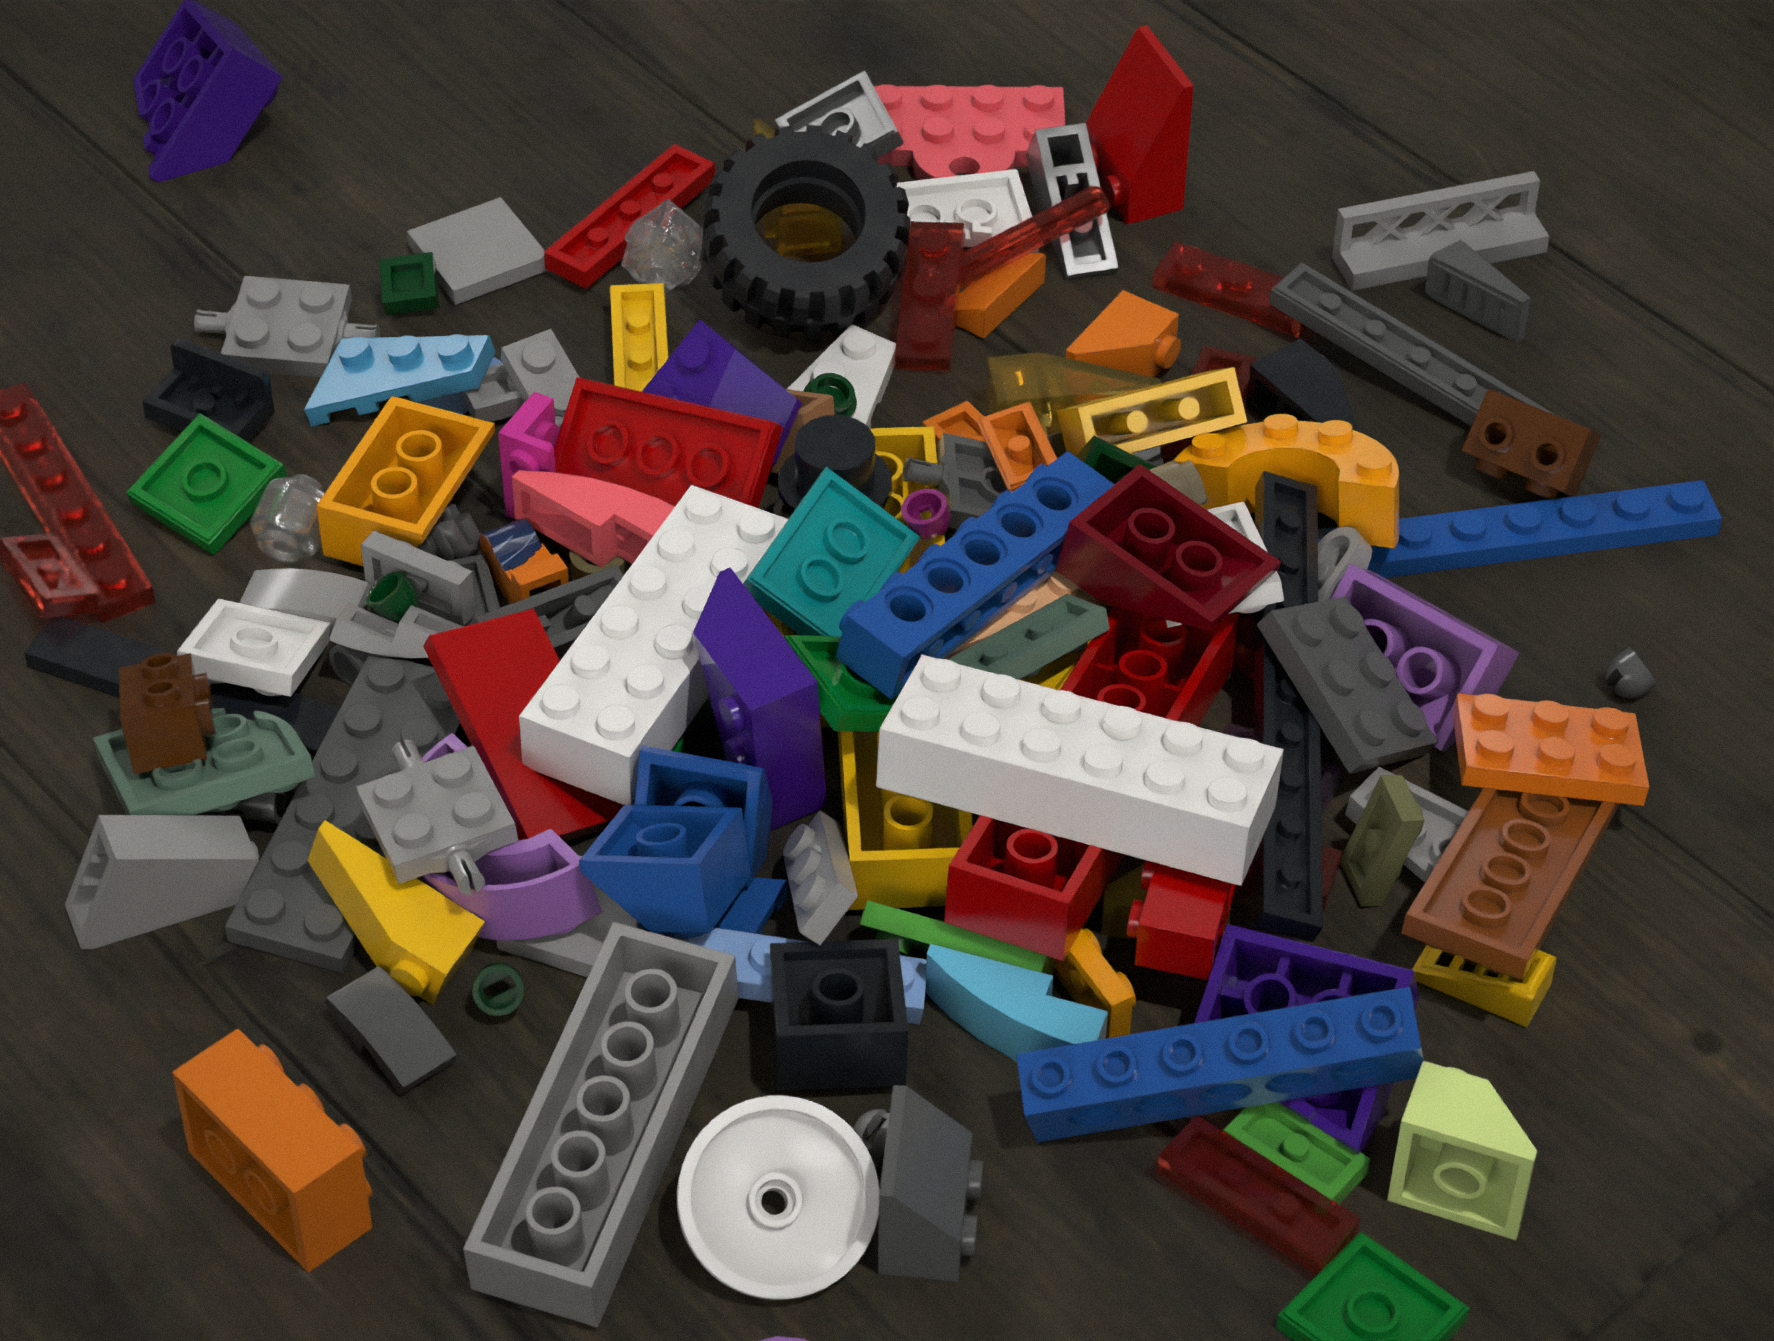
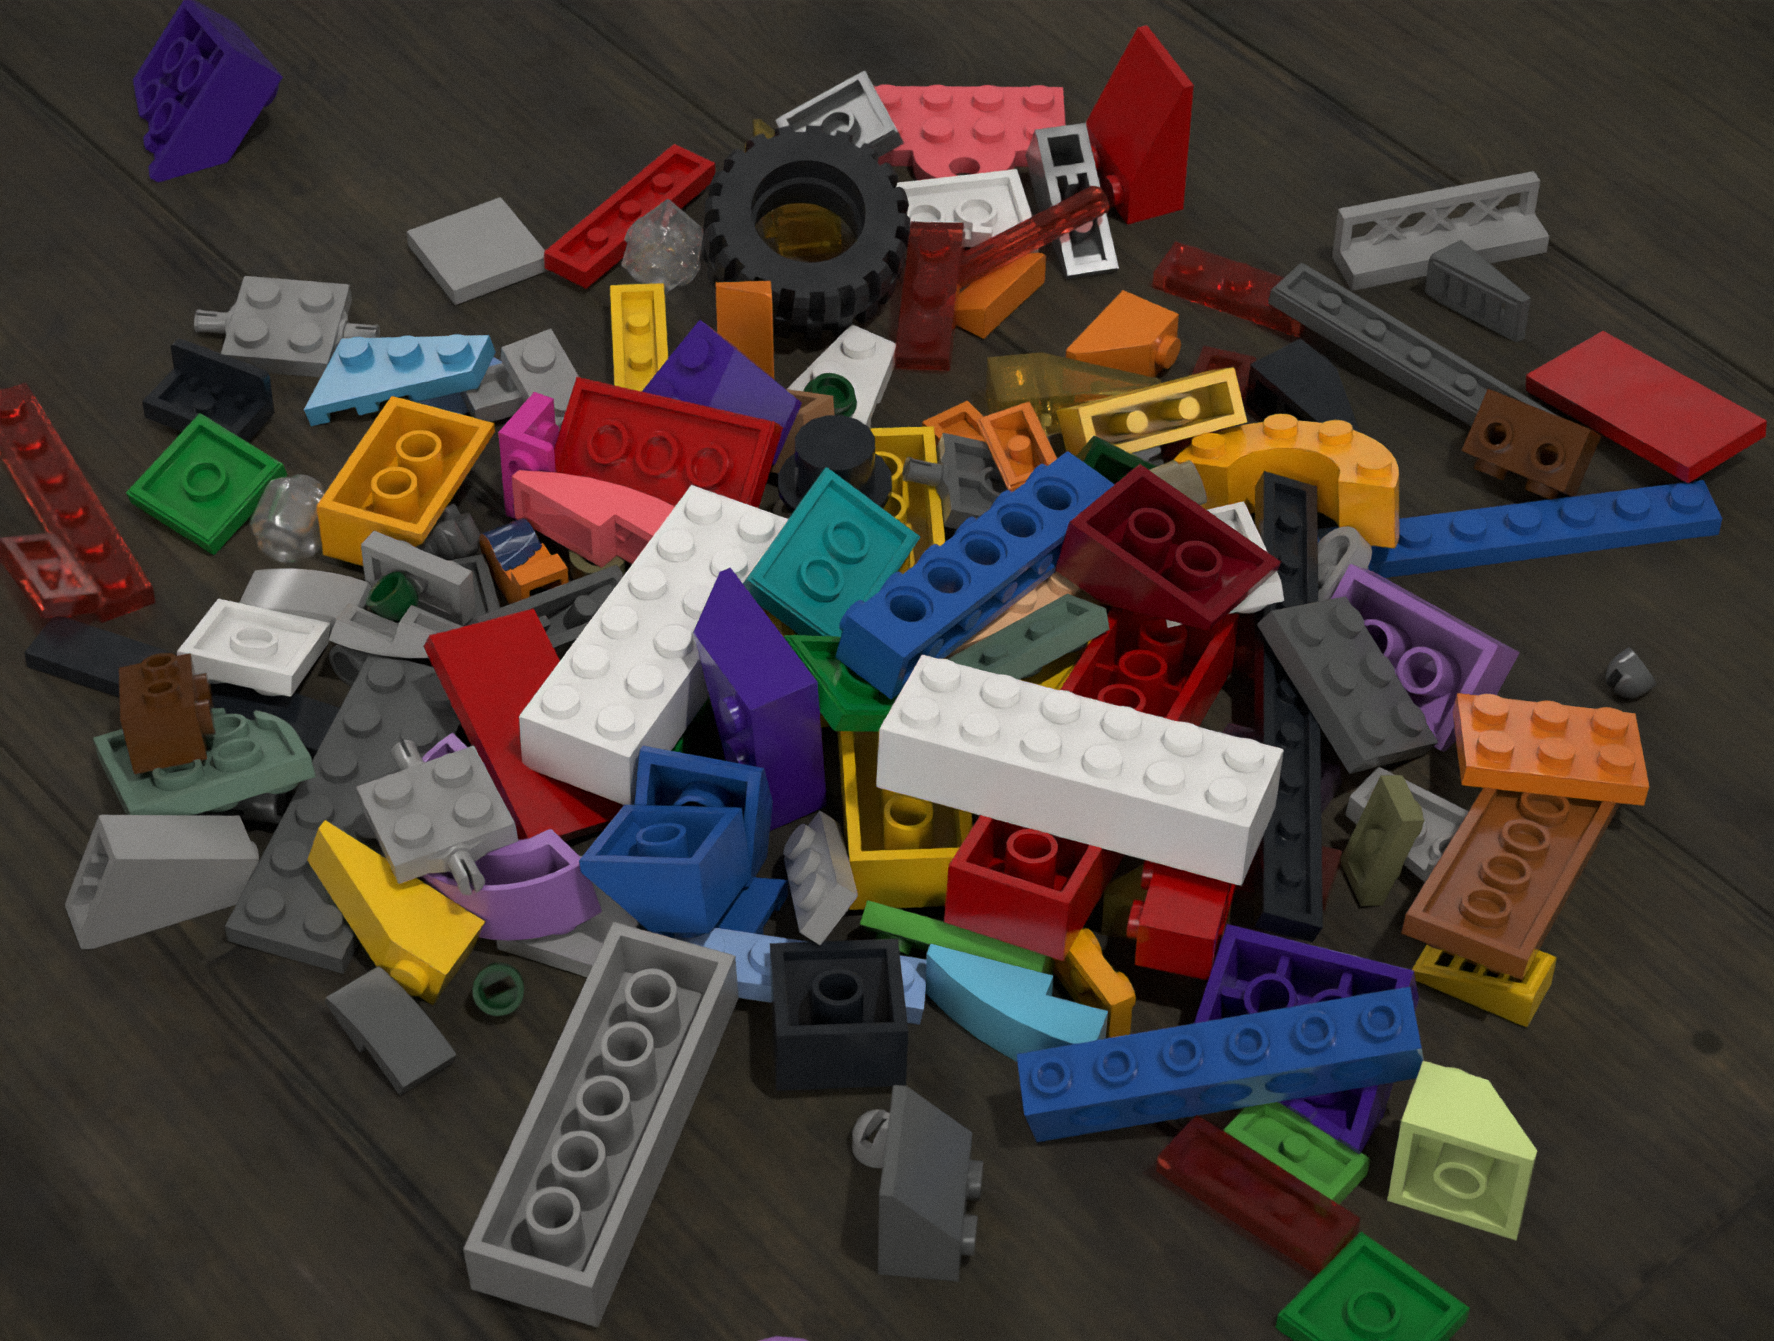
(274, 1148): orange brick -> none
(409, 283): dark green plate -> none
(747, 319): none -> orange slope
(807, 1159): white dish -> none
(923, 501): magenta hinge -> none
(1646, 406): none -> red tile

